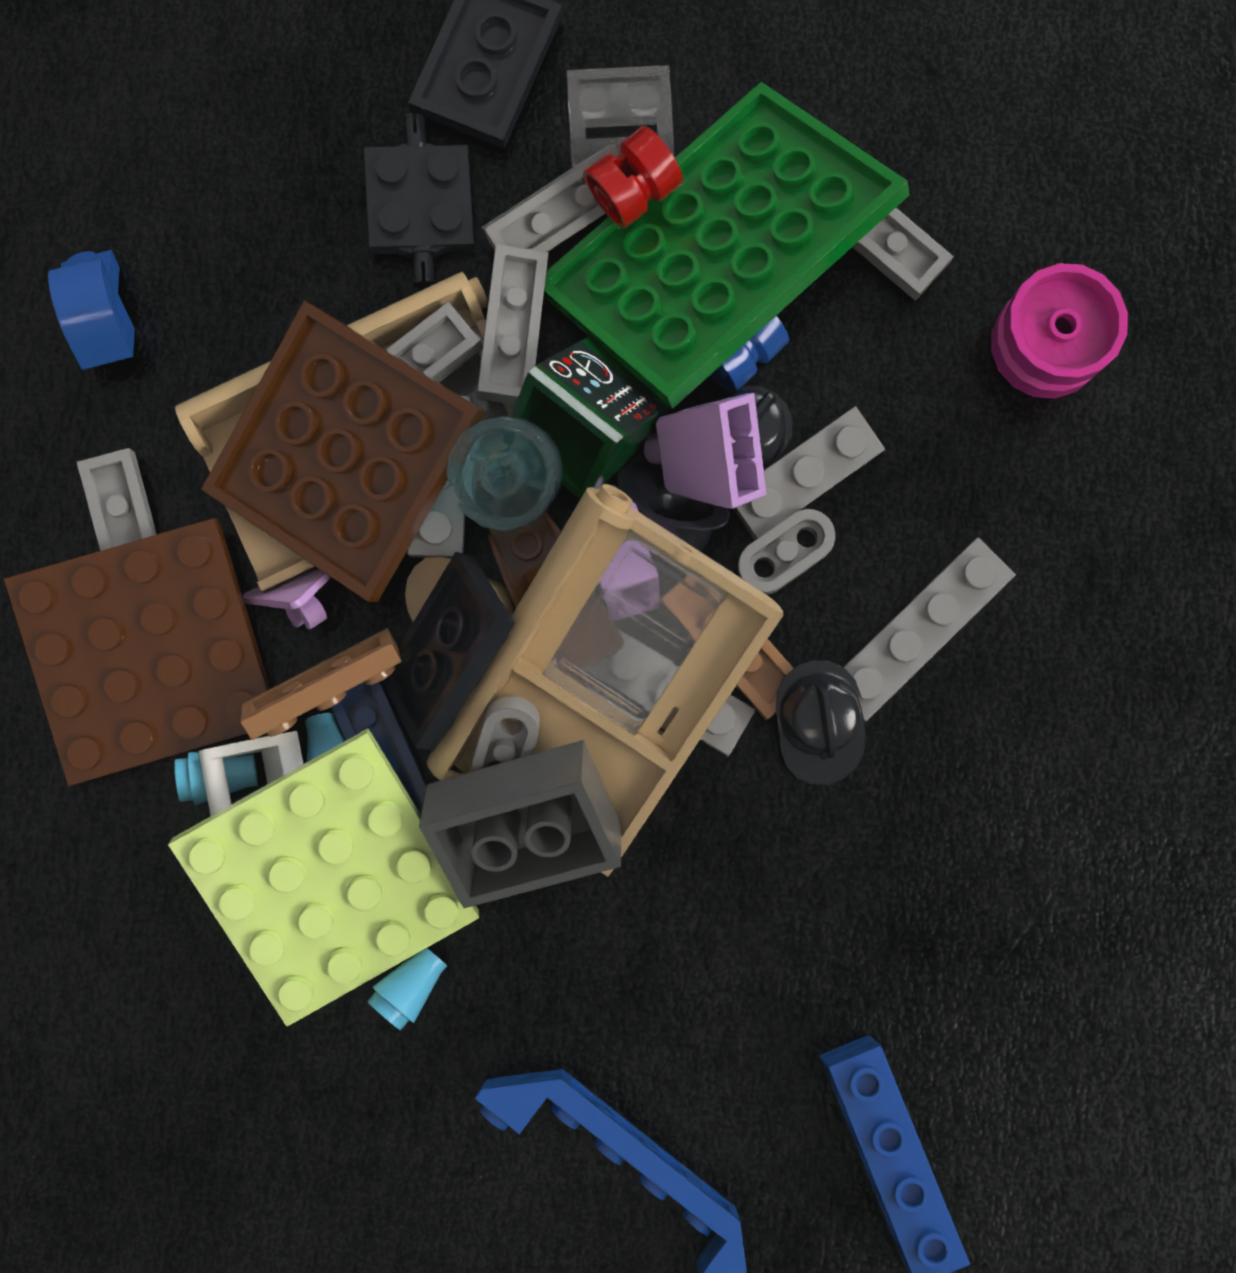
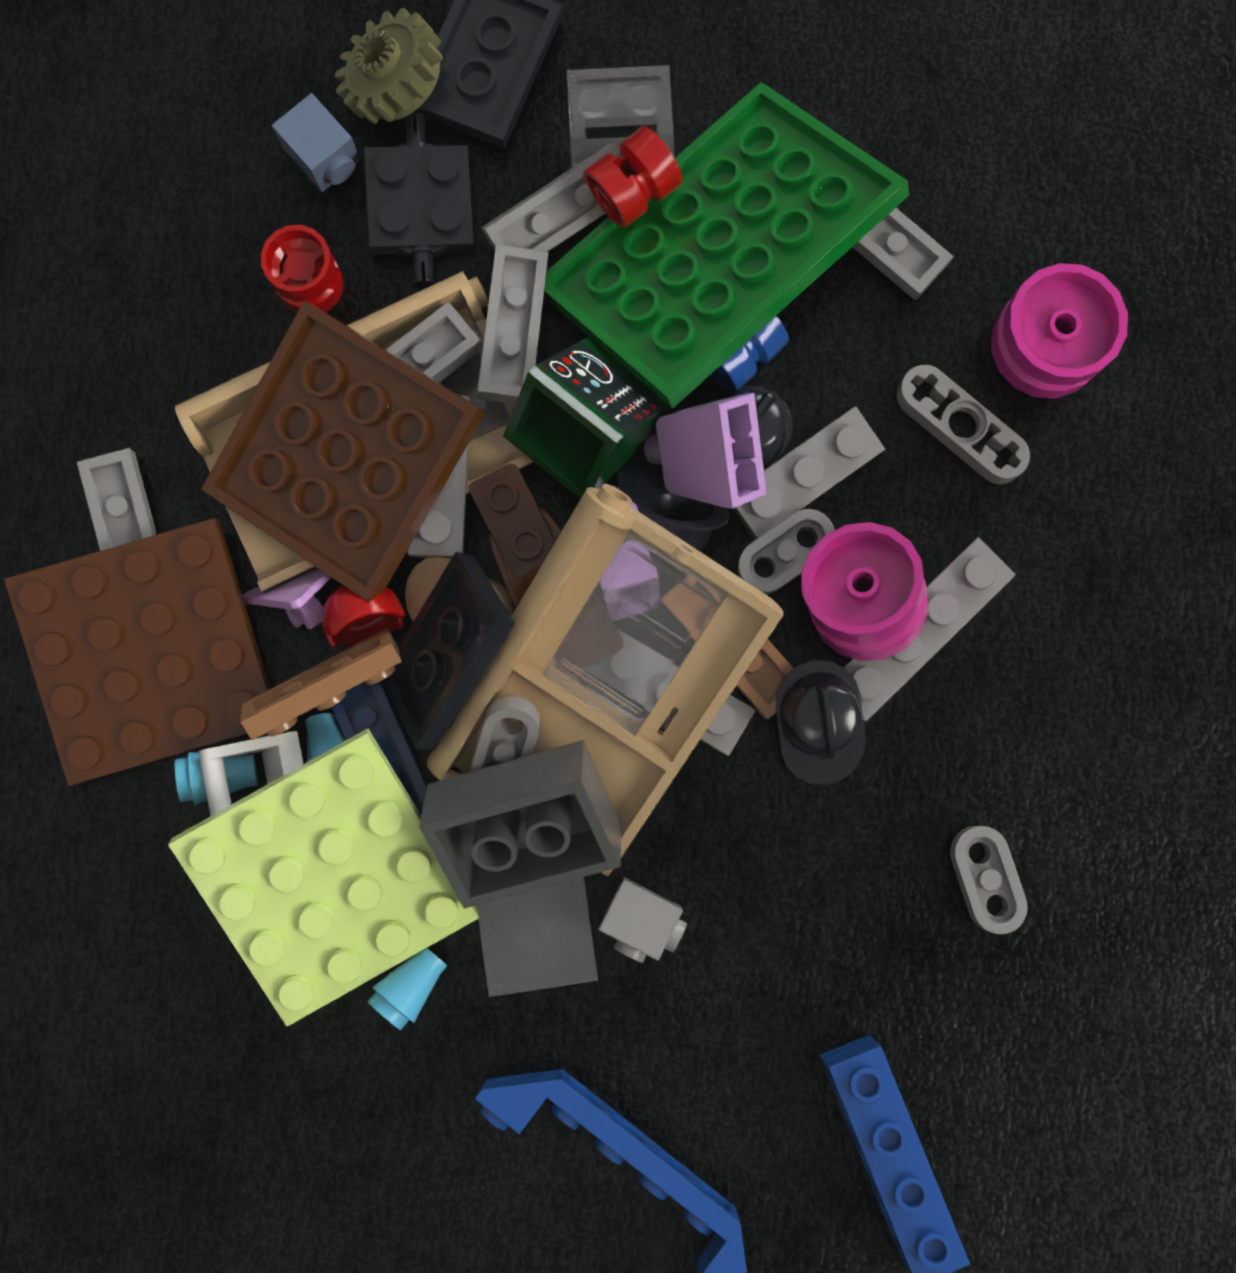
(91, 309): blue brick -> none
(302, 268): none -> red wheel
(317, 143): none -> sand blue brick
(351, 619): none -> red hair
(390, 67): none -> olive gear
(505, 472): clear light blue cylinder -> none
(538, 939): none -> clear plate
(642, 922): none -> light grey brick
(865, 591): none -> dark pink wheel
(985, 421): none -> light grey beam
(989, 877): none -> light grey plate

